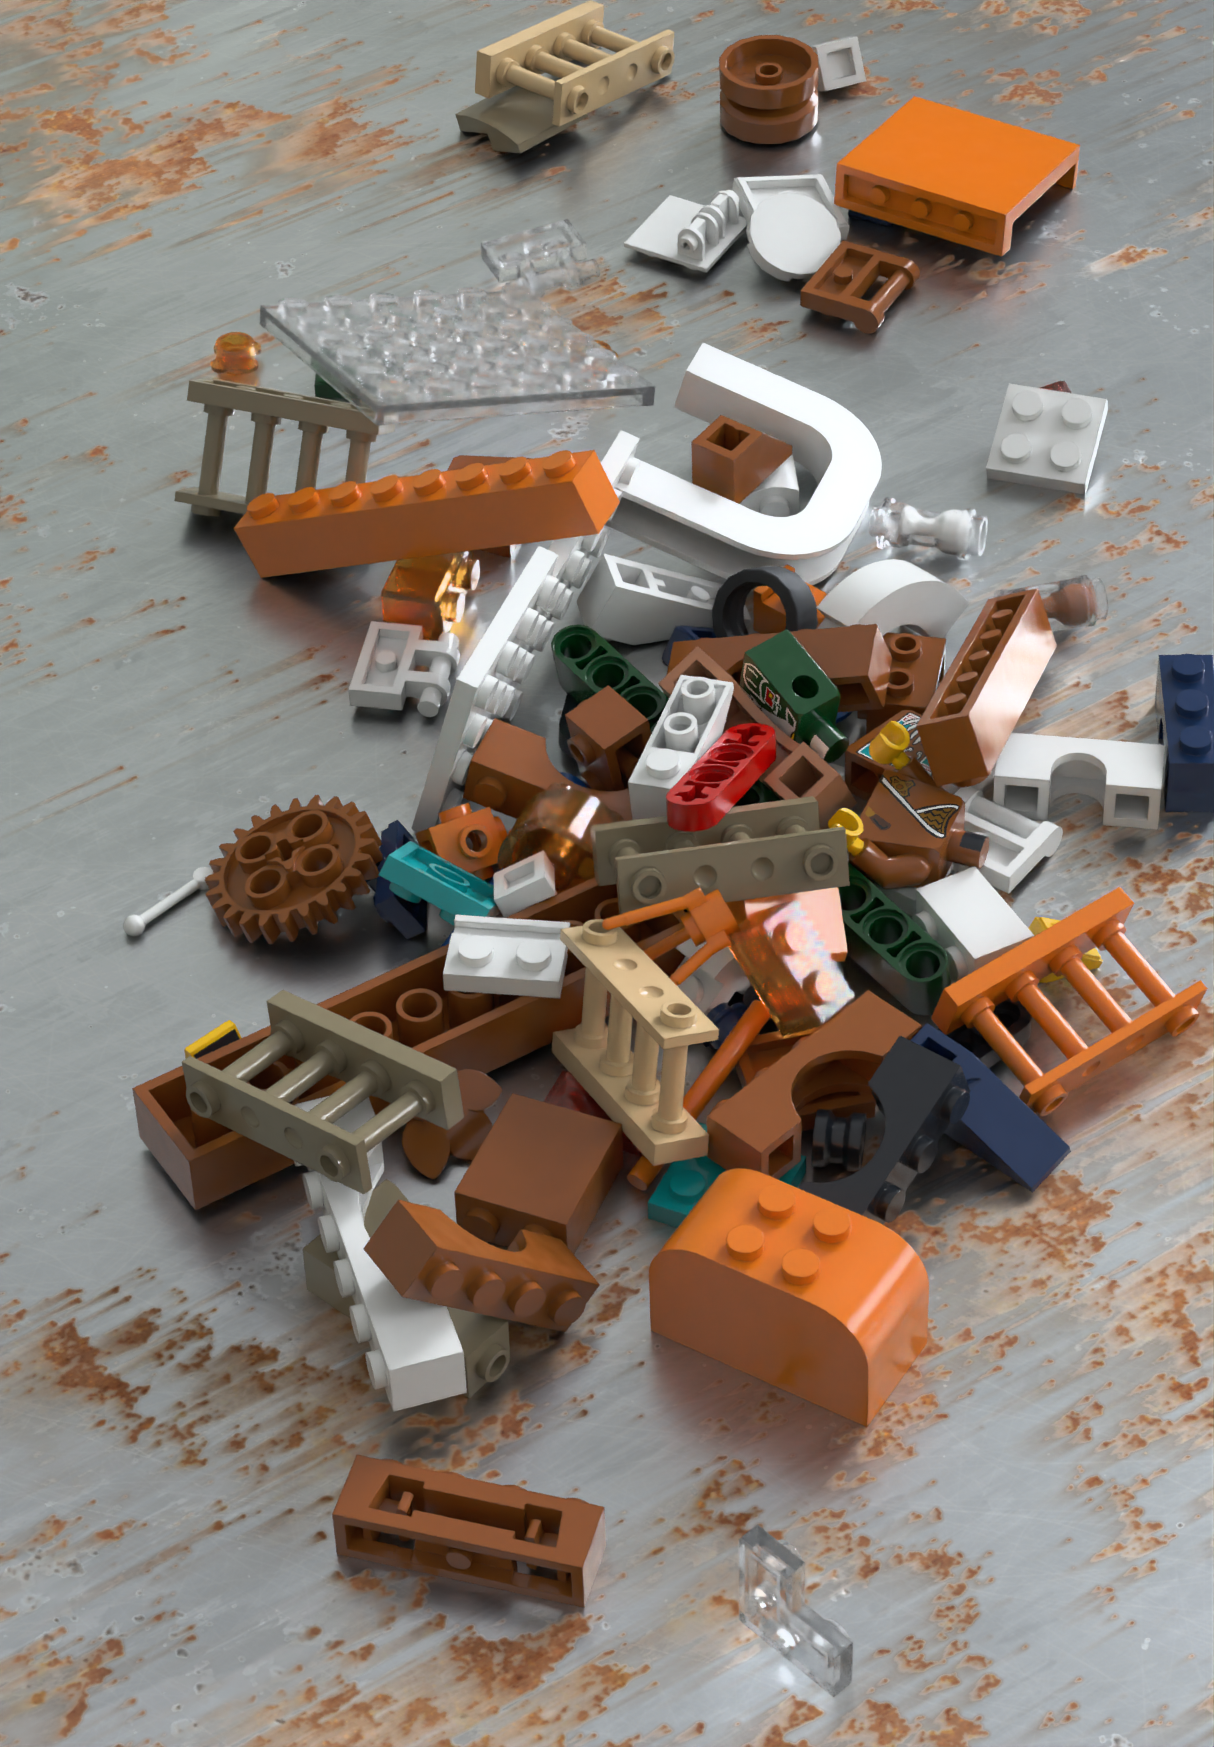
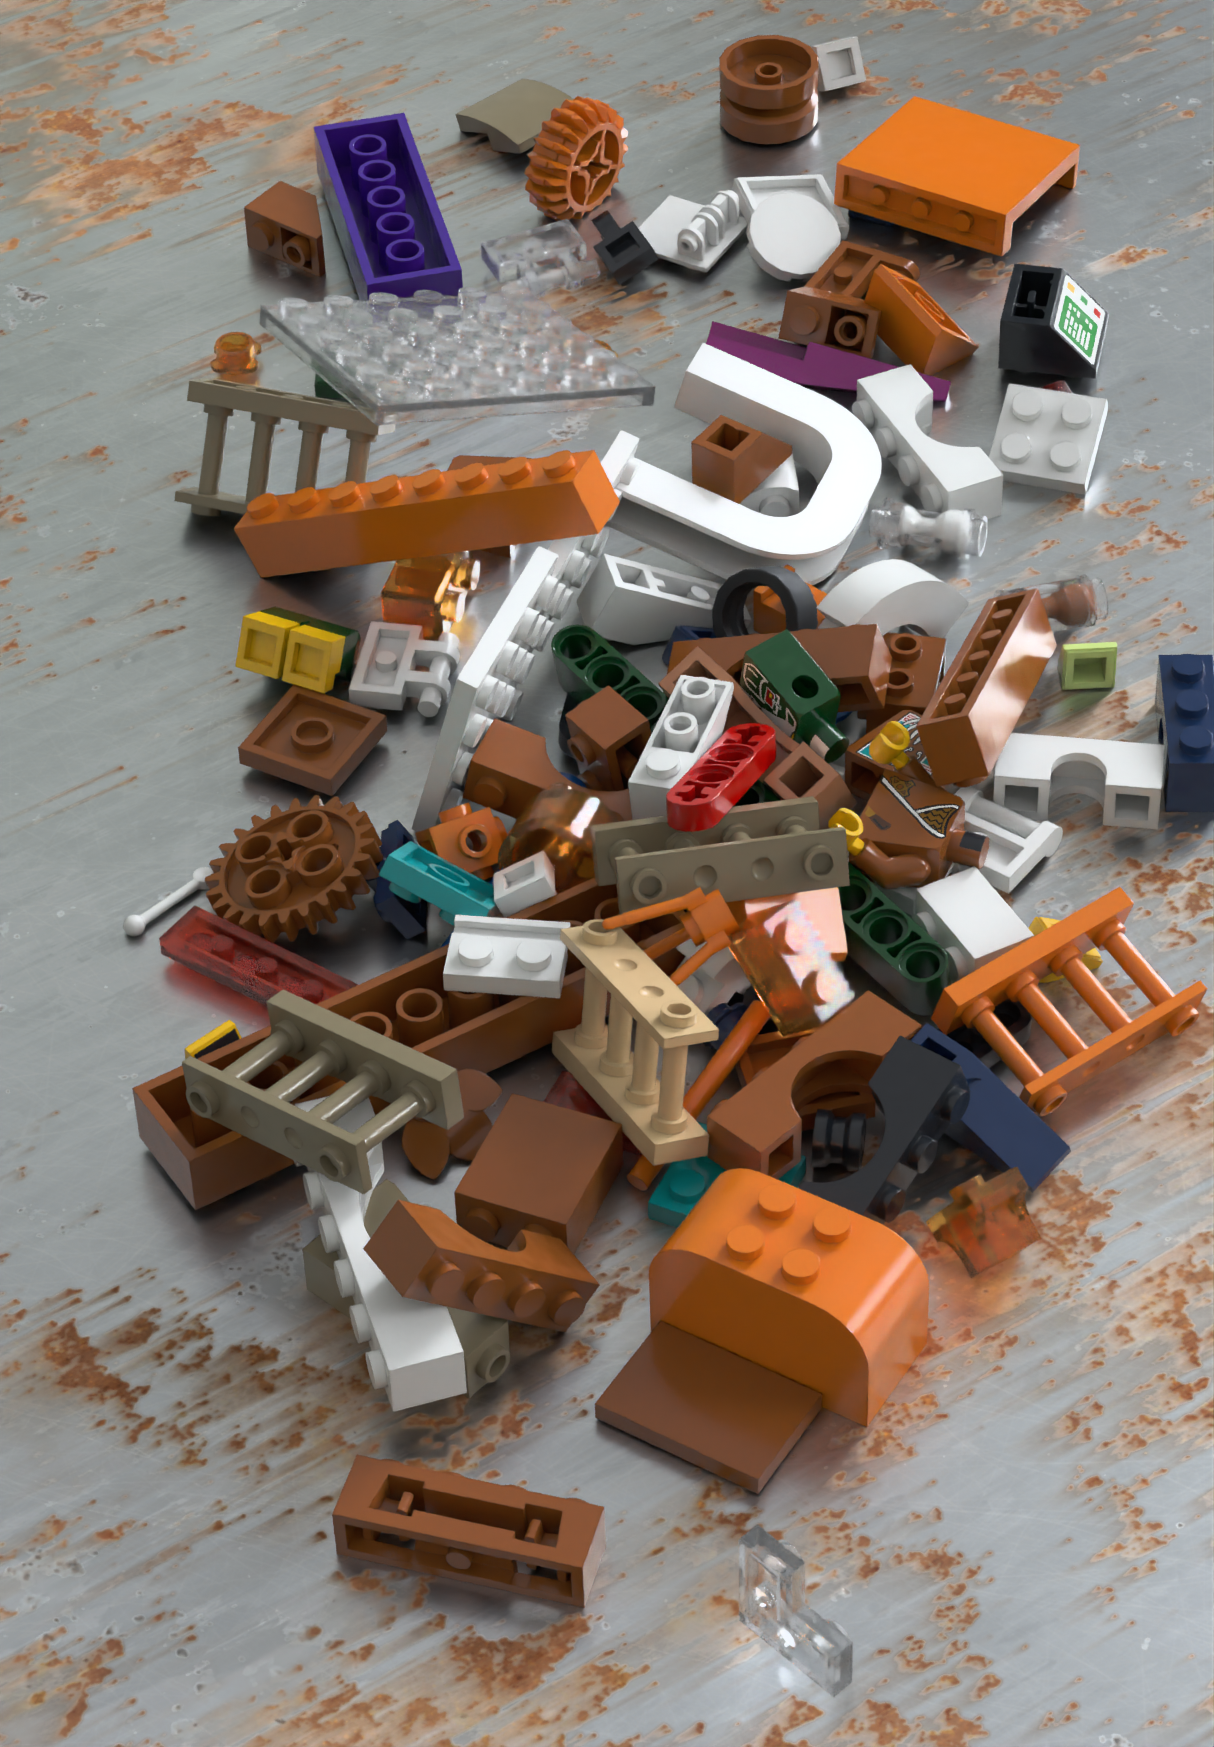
(246, 960): none -> clear red plate
(287, 227): none -> dark orange slope
(297, 648): none -> yellow hips
(312, 739): none -> dark orange plate
(385, 208): none -> dark purple brick
(569, 37): tan fence -> none
(576, 158): none -> orange gear
(622, 249): none -> black plate
(708, 1406): none -> dark orange tile
(807, 366): none -> magenta wedge
(830, 321): none -> dark orange slope
(898, 414): none -> white arch
(916, 324): none -> orange slope
(986, 1221): none -> clear orange brick
(1050, 324): none -> black slope
(1087, 665): none -> yellowish green slope

